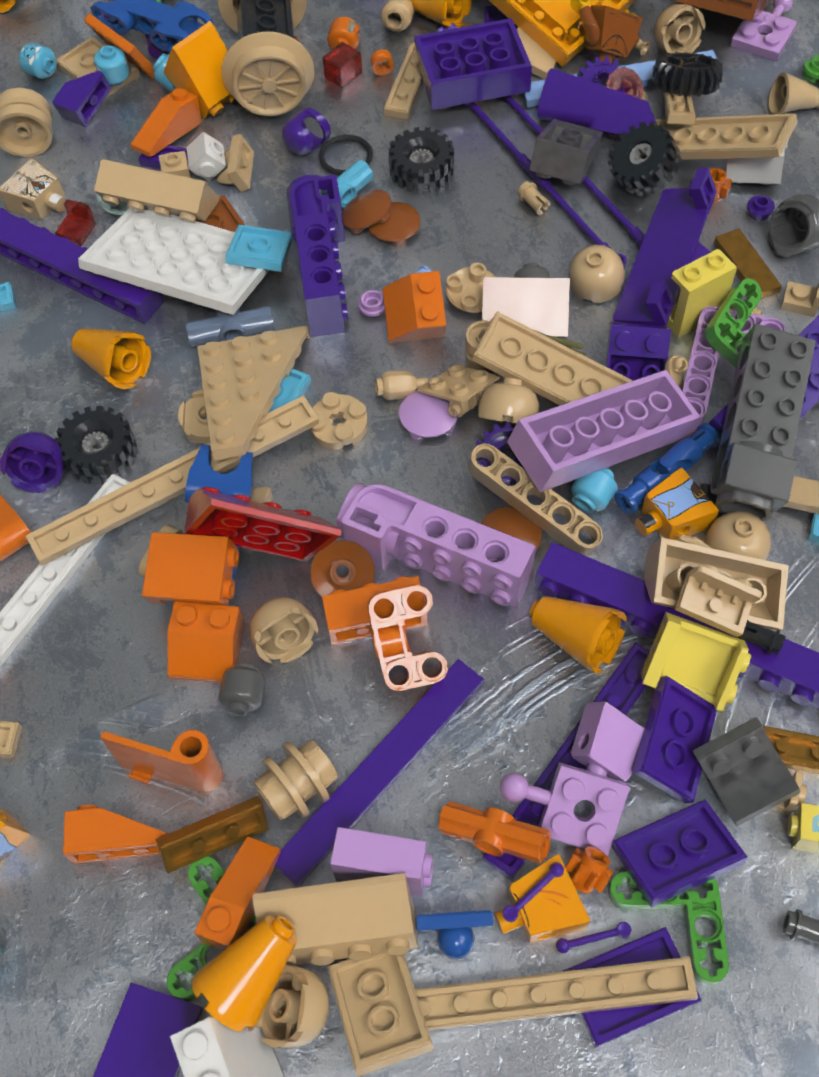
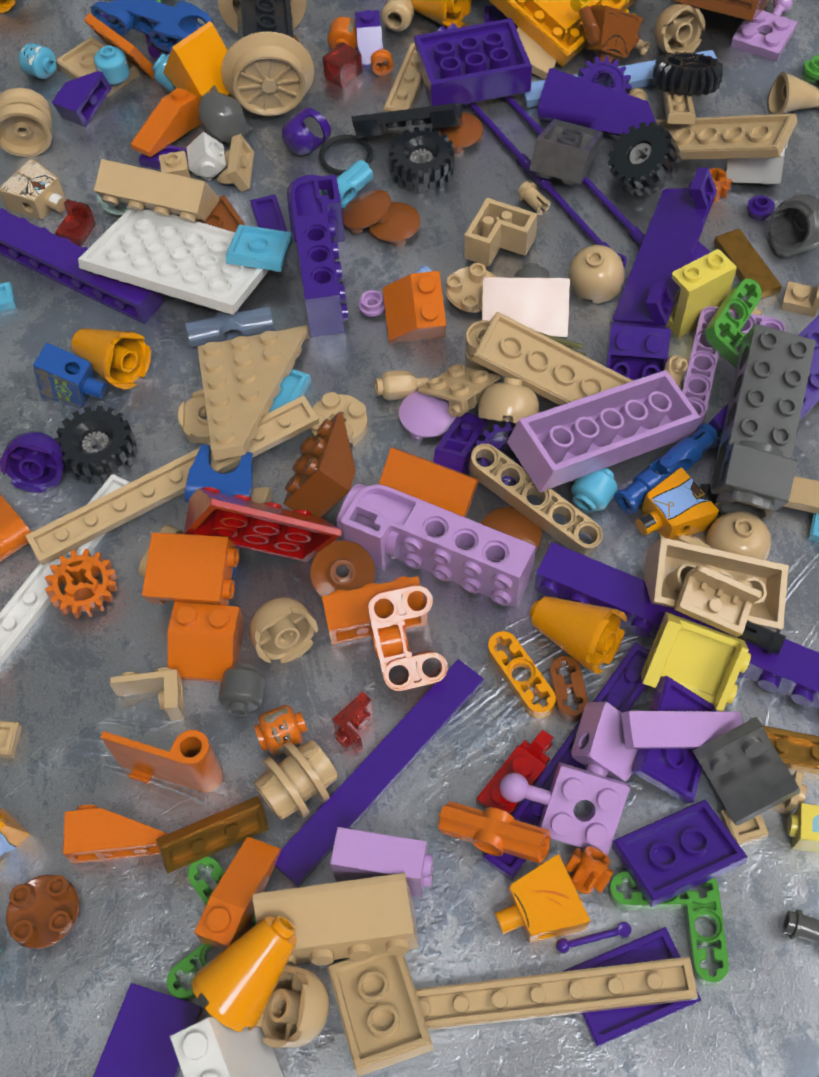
(42, 911): none -> dark orange dish
(66, 377): none -> blue torso
(80, 571): none -> orange gear
(161, 680): none -> tan bracket
(222, 116): none -> dark grey helmet
(268, 213): none -> dark purple tile
(278, 728): none -> orange head
(323, 470): none -> dark orange slope
(352, 718): none -> clear red bracket
(368, 35): none -> slope
(378, 123): none -> black piece
(429, 481): none -> orange tile
(455, 934): blue tile -> none
(459, 441): none -> dark purple slope
(464, 134): none -> dark orange dish
(499, 227): none -> tan brick
(510, 912): dark purple hinge -> none
(525, 760): none -> red hinge
(526, 698): none -> light orange beam
(561, 690): none -> dark orange beam
(628, 79): clear red gear -> none
(675, 728): none -> lavender tile
(748, 831): none -> tan tile

